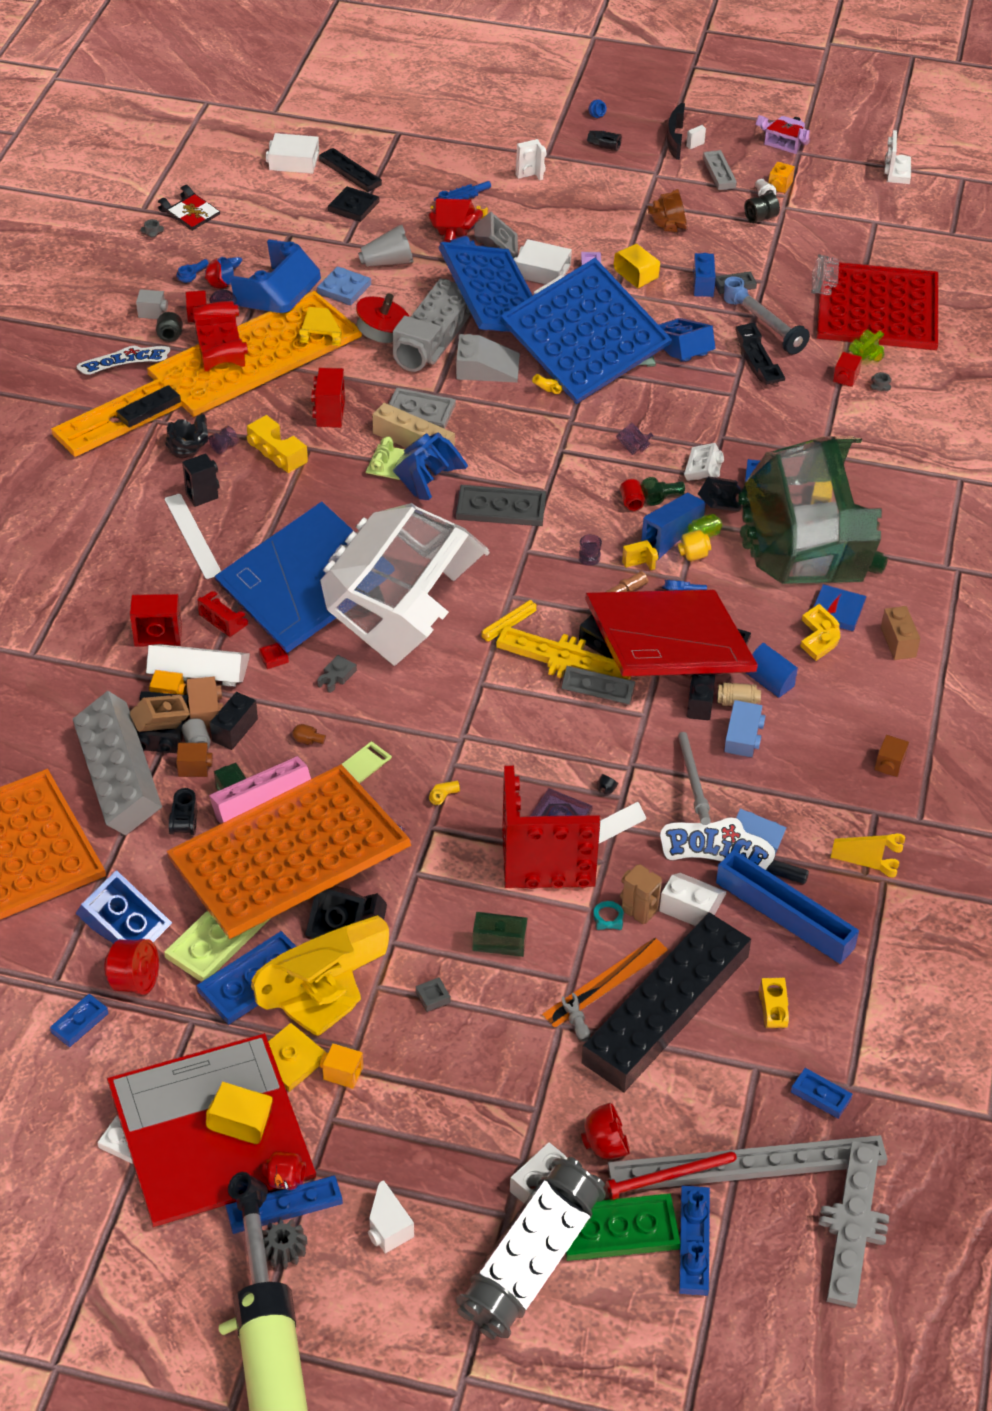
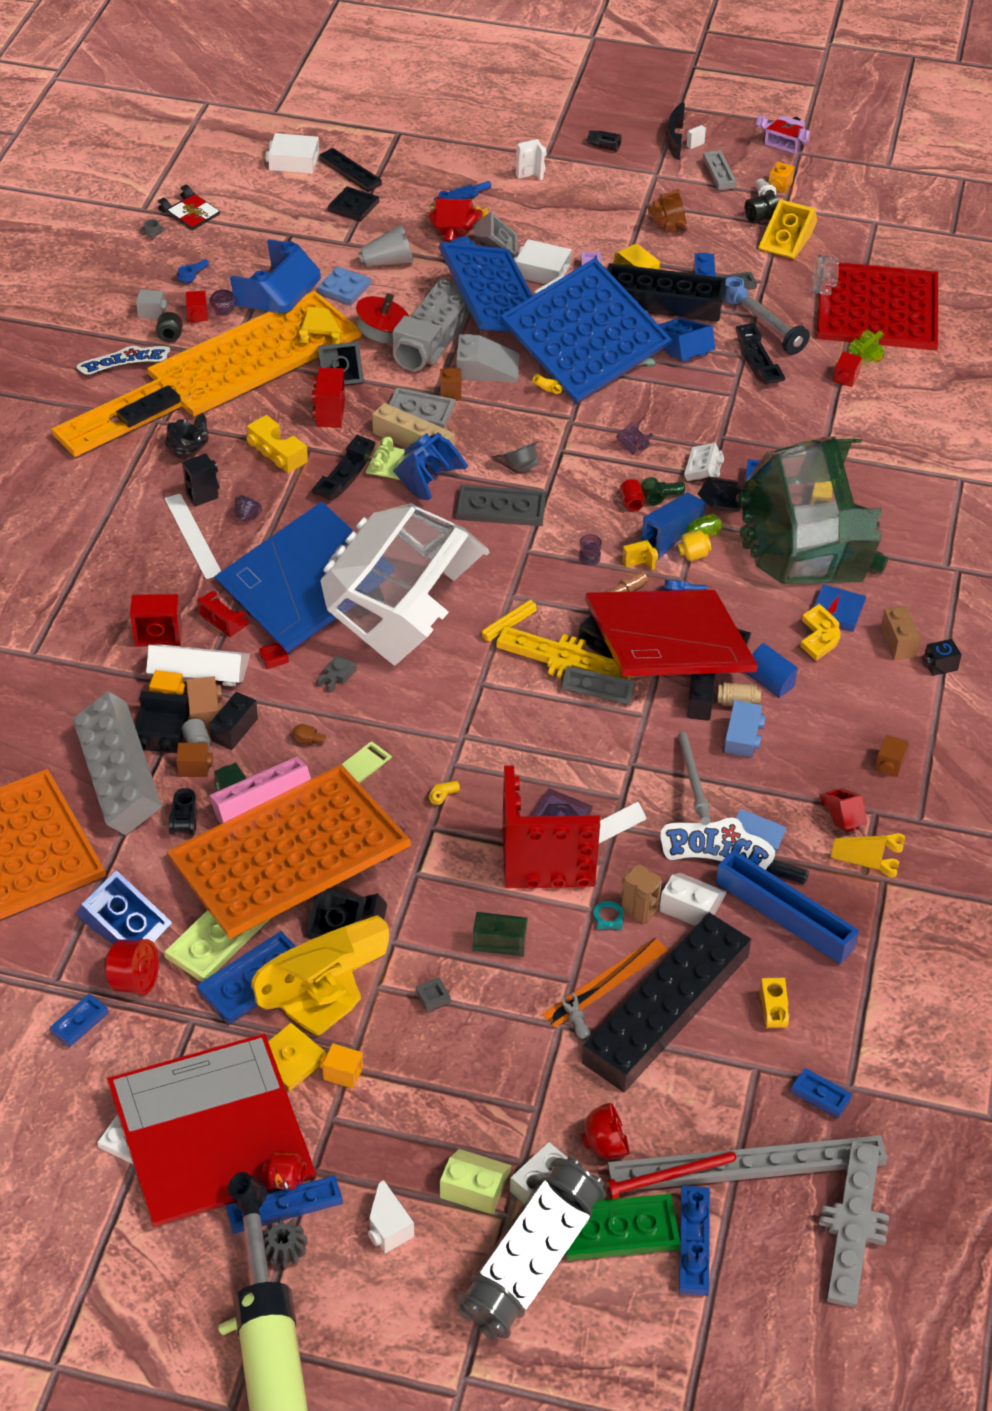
(159, 713): medium nougat brick -> none
(219, 334): red piece -> none
(220, 270): hair -> none
(223, 440): clear purple wheel -> none
(239, 1113): yellow piece -> none
(246, 508): none -> clear purple cone
(342, 356): none -> black slope
(347, 470): none -> black slope
(450, 383): none -> dark orange brick
(474, 1181): none -> yellowish green slope
(522, 458): none -> dark grey piece
(597, 108): blue plate -> none
(608, 783): black hinge -> none
(672, 291): none -> black brick
(788, 229): none -> yellow slope
(845, 808): none -> red arch
(881, 382): dark grey plate -> none
(896, 166): white bracket -> none
(942, 657): none -> black brick

